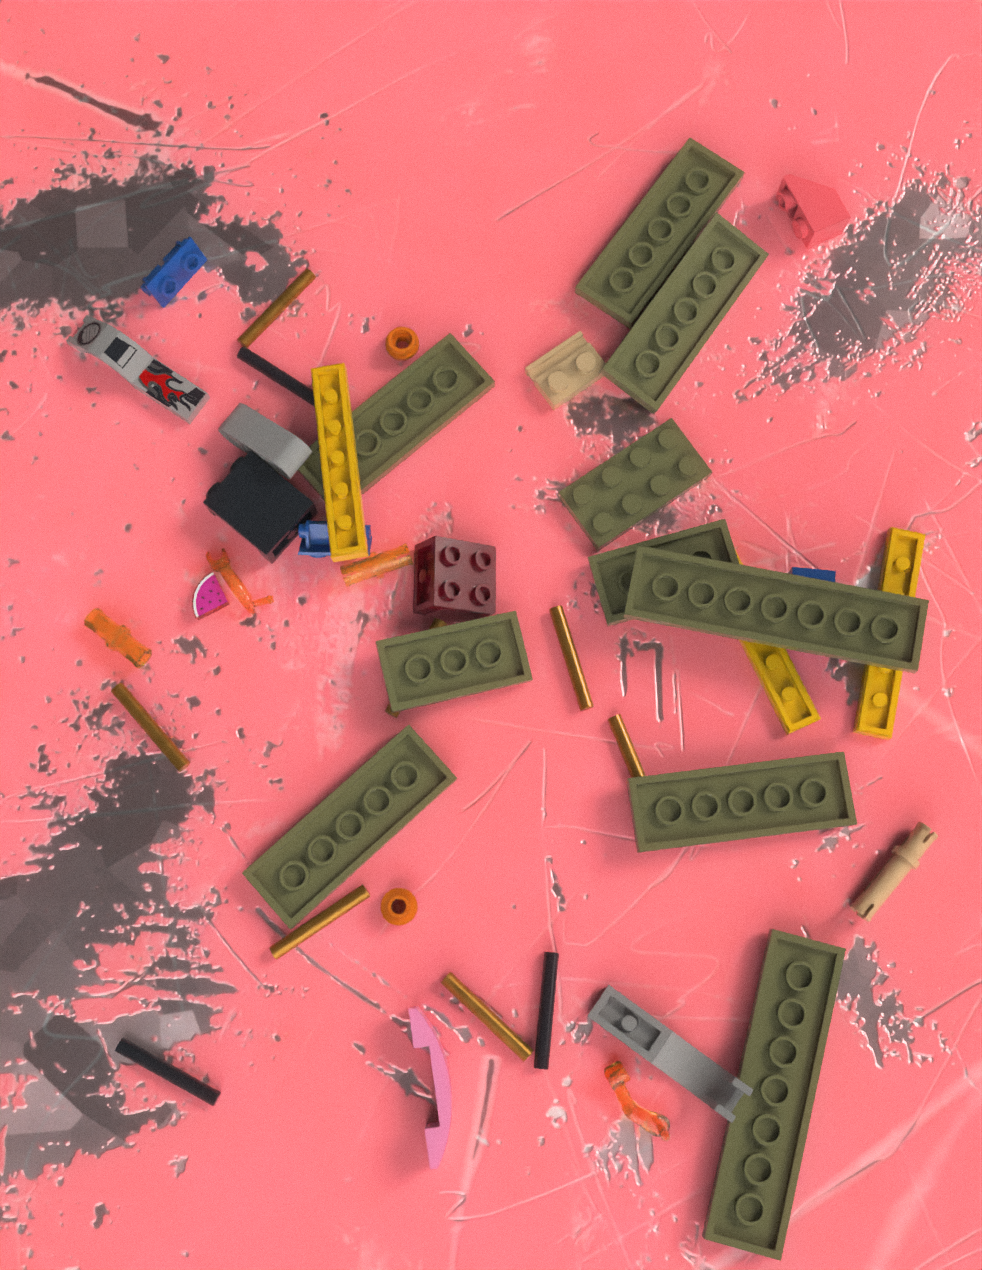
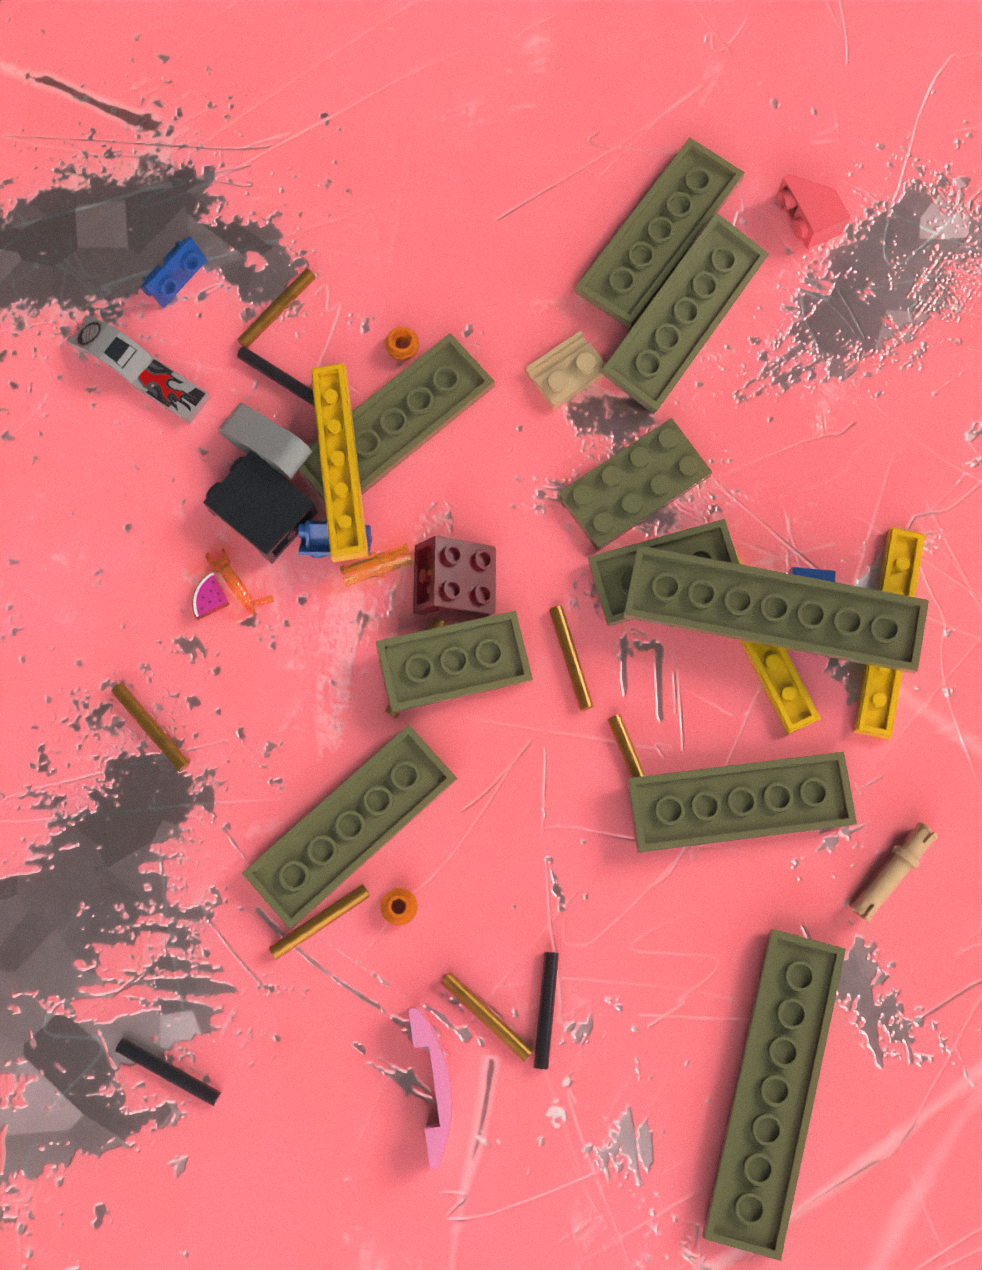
(118, 637): pin -> none
(651, 1121): clear orange piece -> none
(669, 1052): light grey piece -> none

